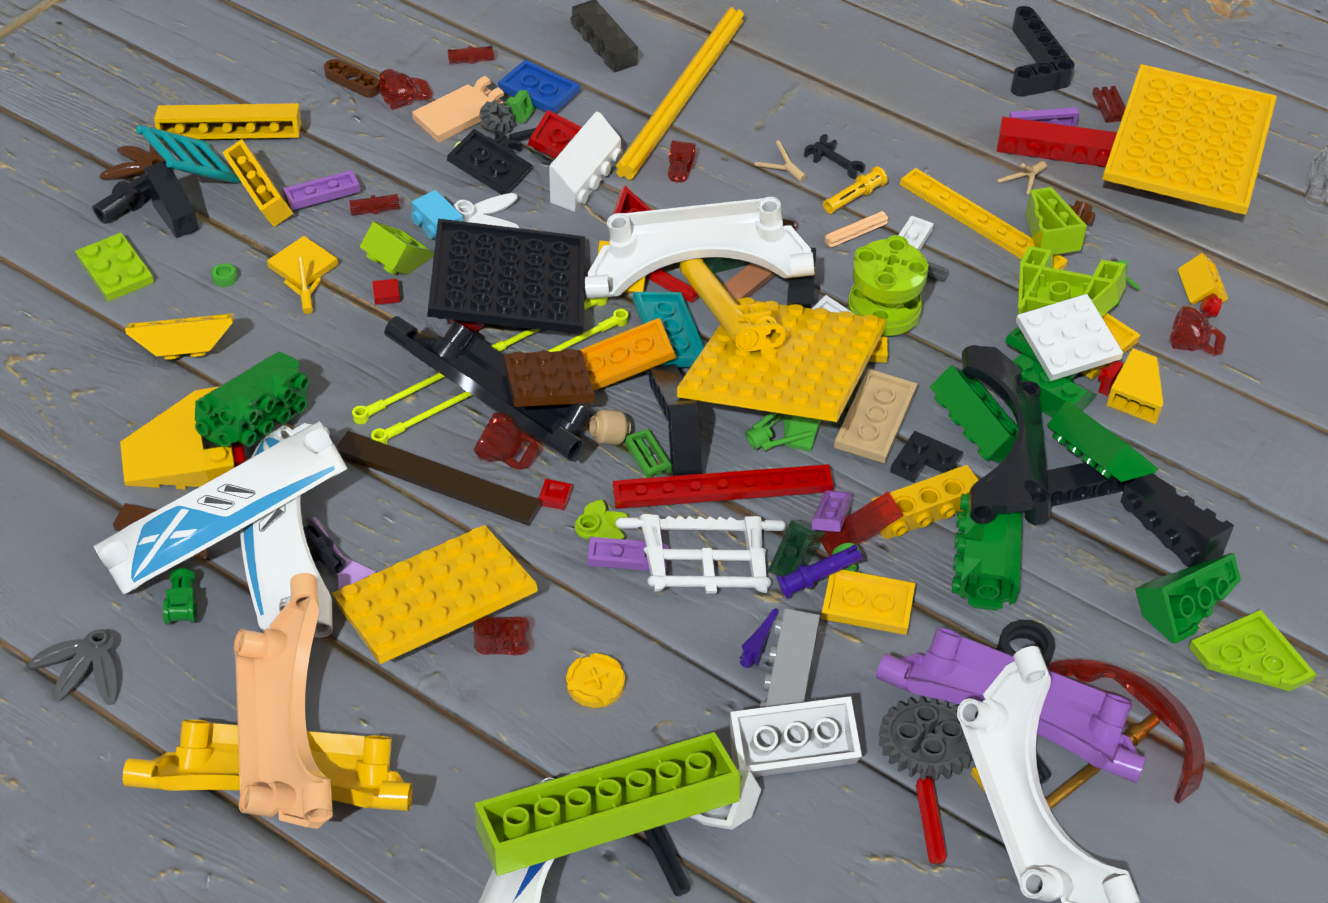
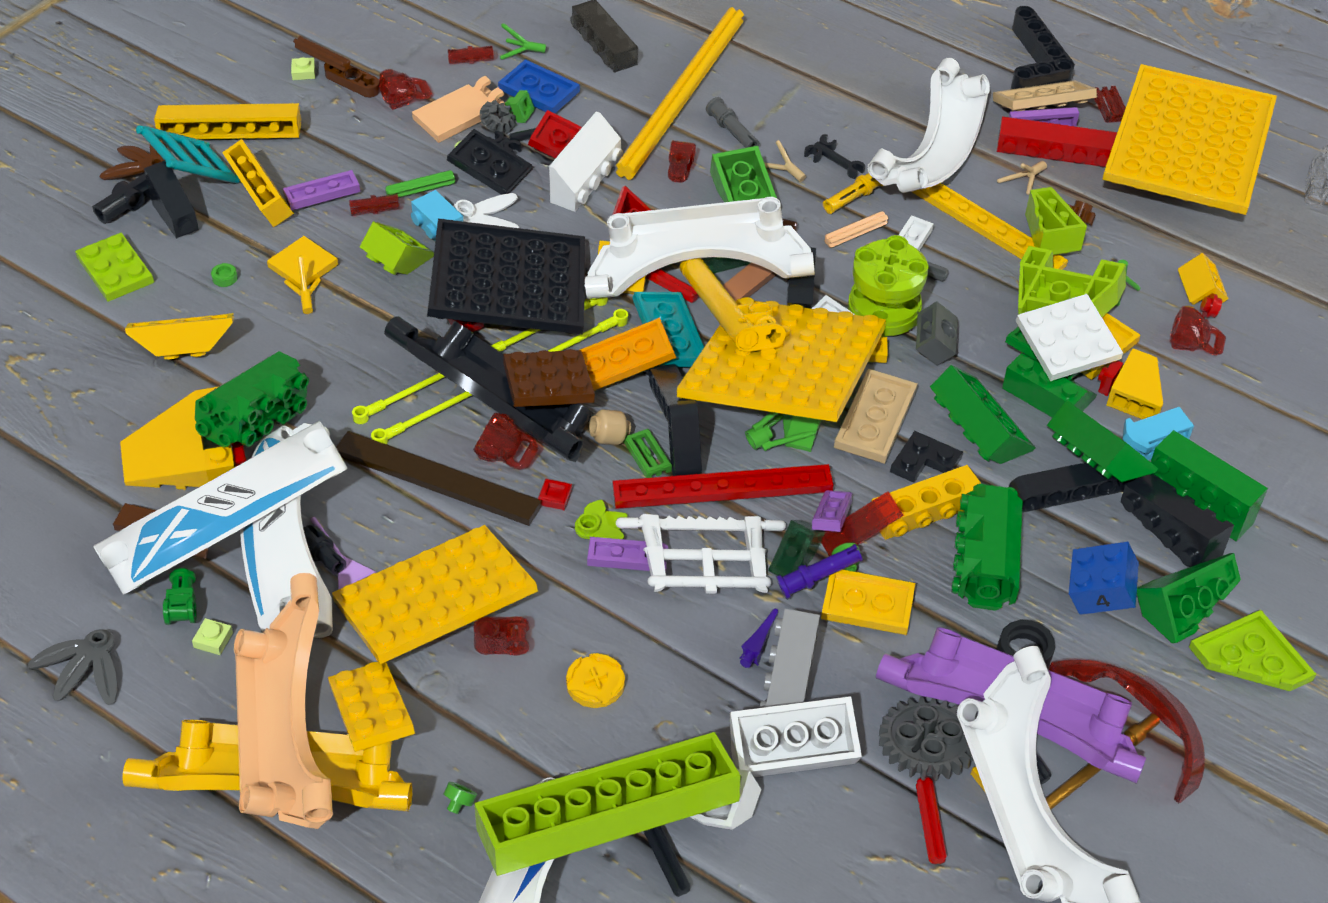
(212, 636): none -> yellowish green plate
(303, 68): none -> yellowish green plate
(322, 54): none -> reddish brown axle
(370, 706): none -> yellow plate
(386, 291): red tile -> none
(421, 184): none -> bright green axle
(459, 796): none -> bright green tile
(526, 45): none -> bright green plant
(727, 119): none -> dark grey pin
(741, 175): none -> bright green slope
(936, 333): none -> dark grey brick
(951, 131): none -> white panel
(1022, 477): black panel -> none
(1043, 95): none -> tan plate
(1104, 578): none -> blue brick
(1151, 431): none -> medium azure piece
(1209, 482): none -> green brick

